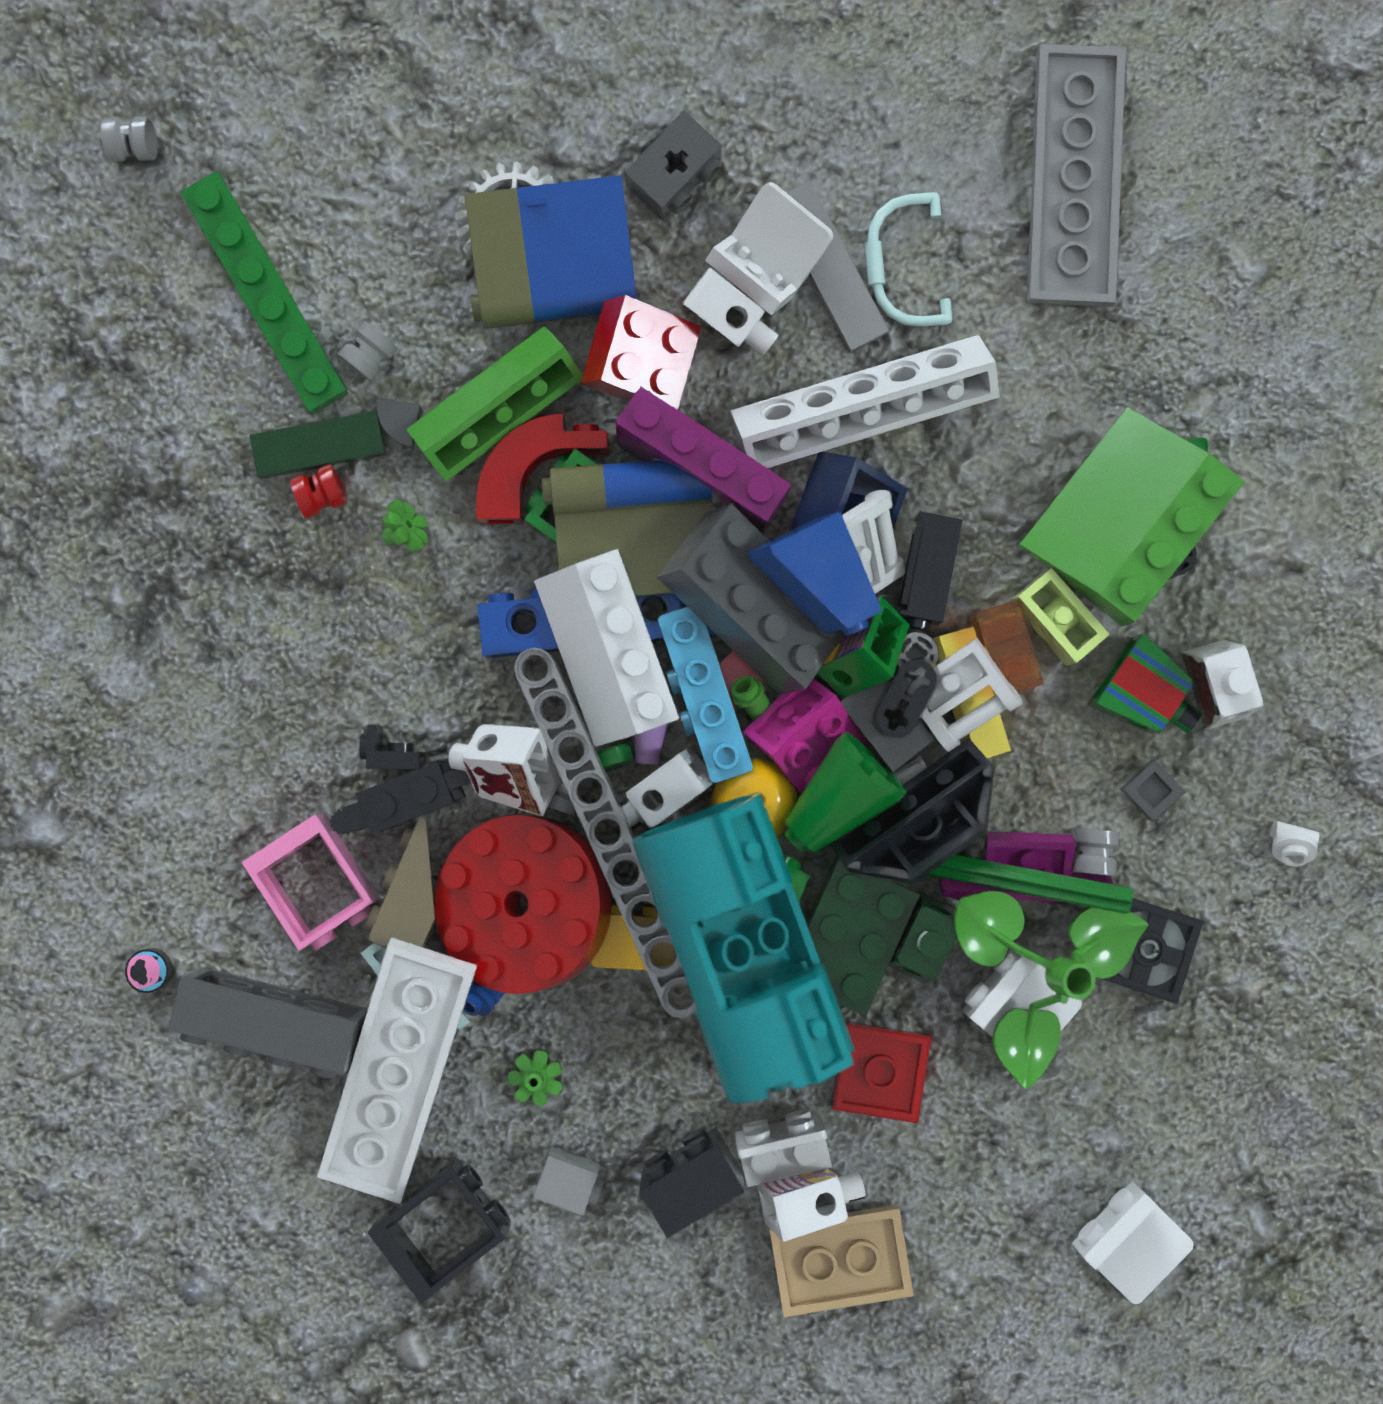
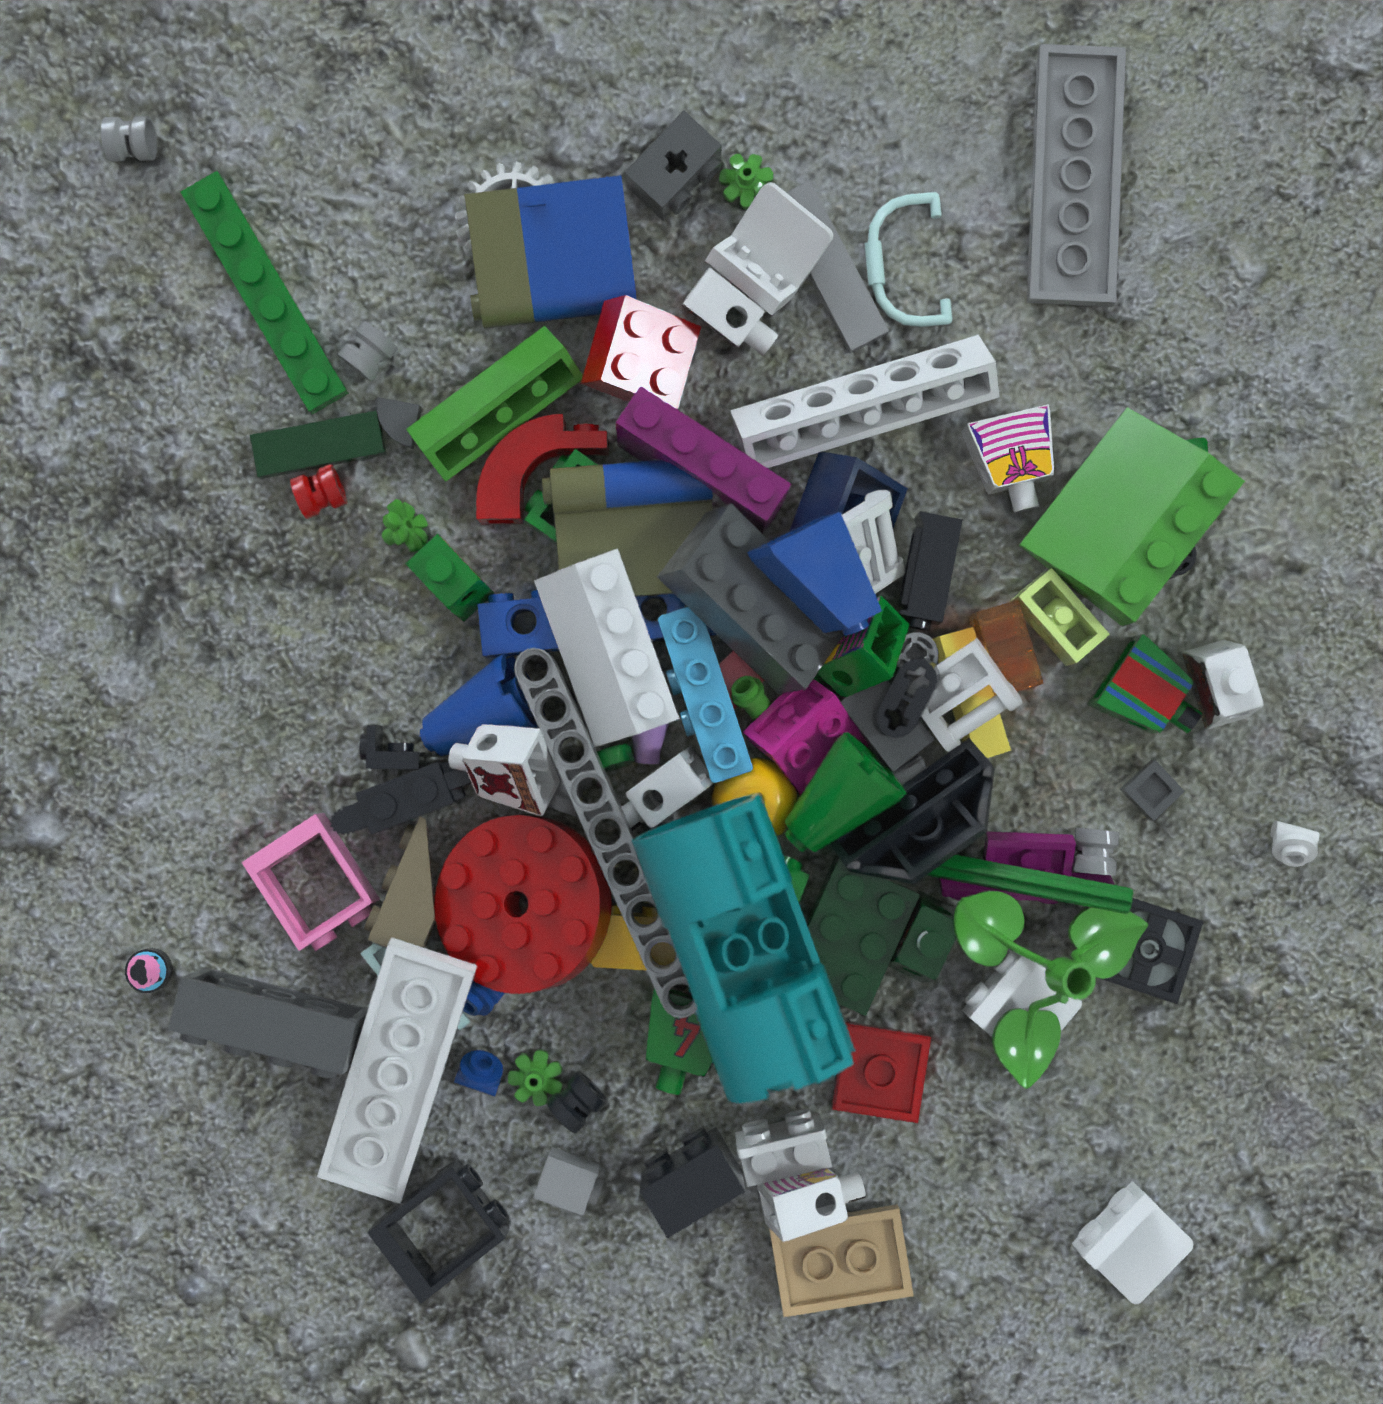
(449, 577): none -> green torso
(480, 1072): none -> blue plate
(487, 698): none -> blue cone
(576, 1102): none -> black wheel
(676, 1044): none -> green torso
(744, 179): none -> bright green plant
(1013, 453): none -> torso

